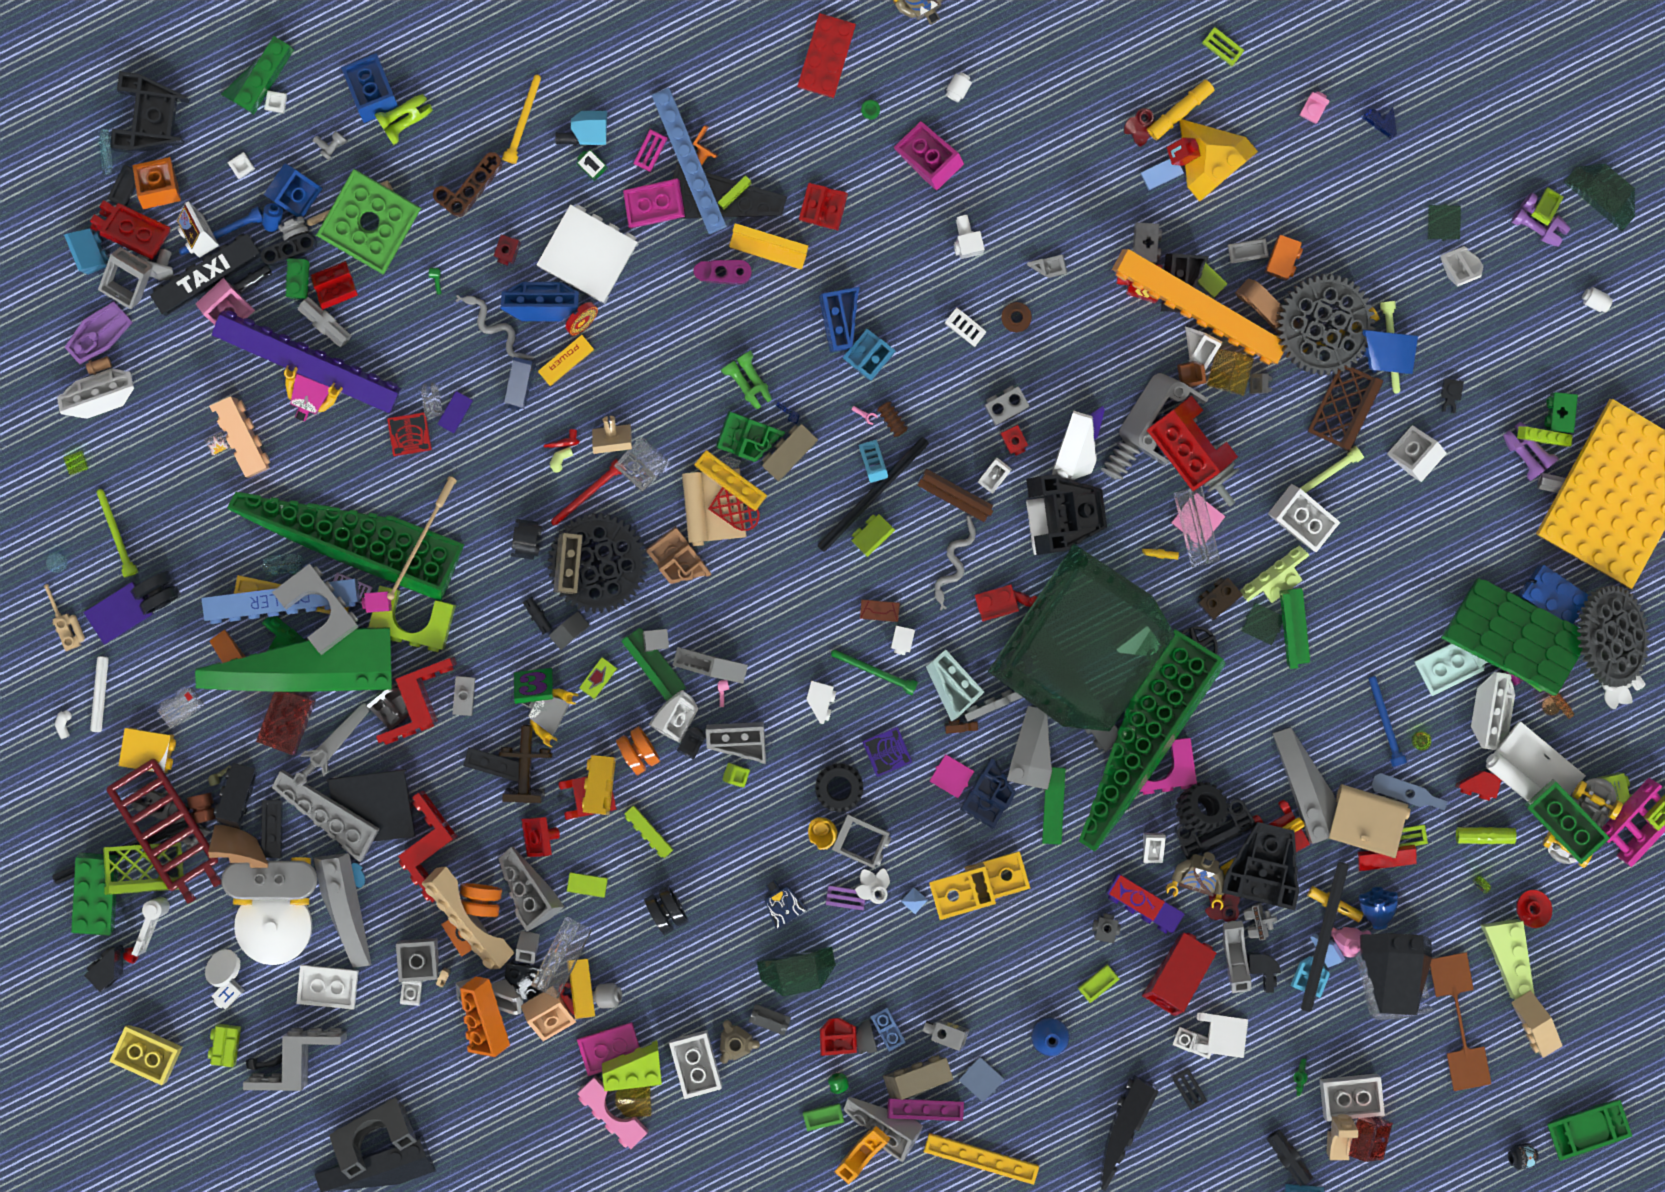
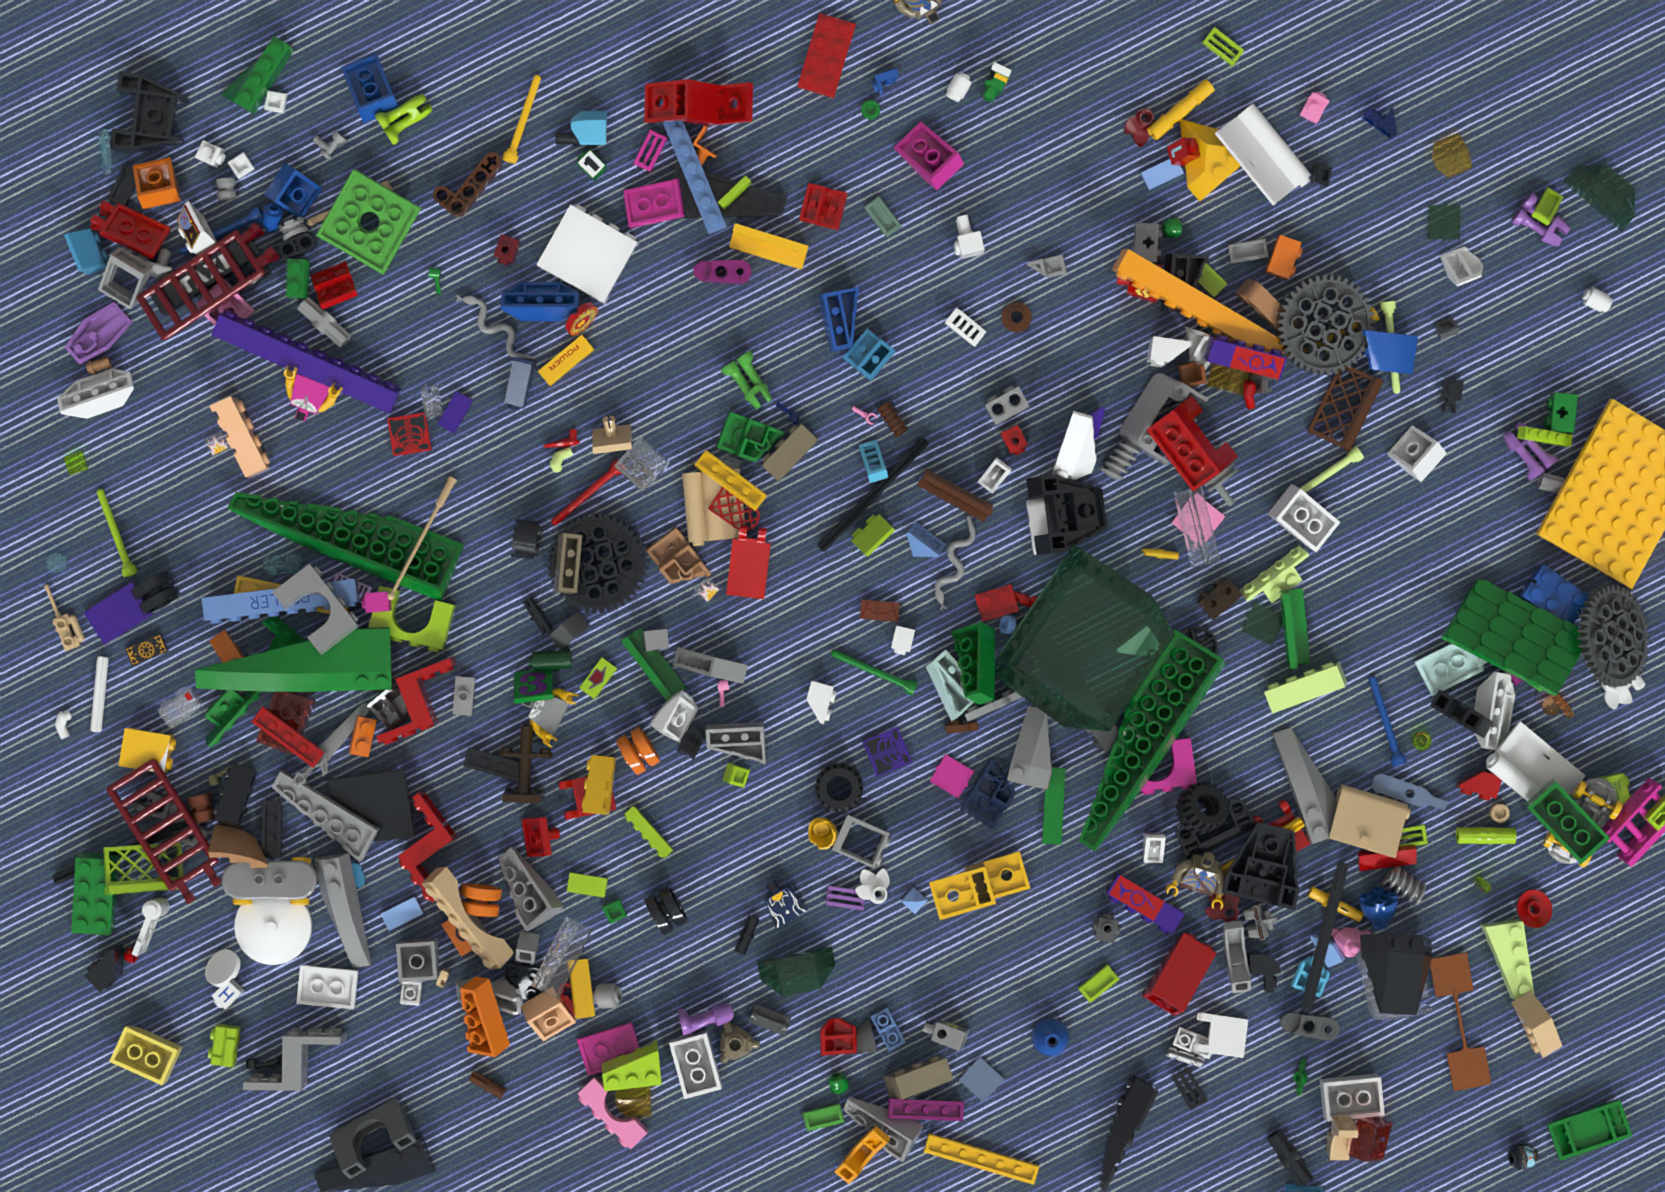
(147, 649): none -> tile
(210, 154): none -> white bracket
(225, 712): none -> green bracket
(226, 188): none -> light grey wheel
(257, 263): none -> dark red bar
(288, 736): none -> red tile
(362, 736): none -> orange plate
(402, 913): none -> light blue tile
(487, 1084): none -> reddish brown axle
(551, 660): none -> dark green brick
(614, 911): none -> green tile
(698, 102): none -> red bracket
(707, 589): none -> tile
(718, 1014): none -> medium lavender piece
(746, 934): none -> black pin
(748, 565): none -> red tile
(882, 216): none -> sand green tile
(886, 77): none -> blue bracket
(924, 542): none -> medium blue slope
(977, 661): none -> green wedge
(997, 85): none -> green hips
(1007, 624): none -> medium blue tile
(1164, 350): none -> white slope
(1172, 227): none -> green piece
(1185, 1056): none -> flat silver axle
(1245, 357): none -> brick
(1248, 393): none -> red arm
(1263, 154): none -> white door
(1293, 1023): none -> dark grey piece
(1306, 687): none -> yellowish green wedge
(1321, 174): none -> black tile
(1405, 884): none -> light grey piece
(1446, 328): none -> dark grey slope
(1451, 155): none -> clear yellow slope
(1461, 713): none -> black arch
(1499, 812): none -> tan tile

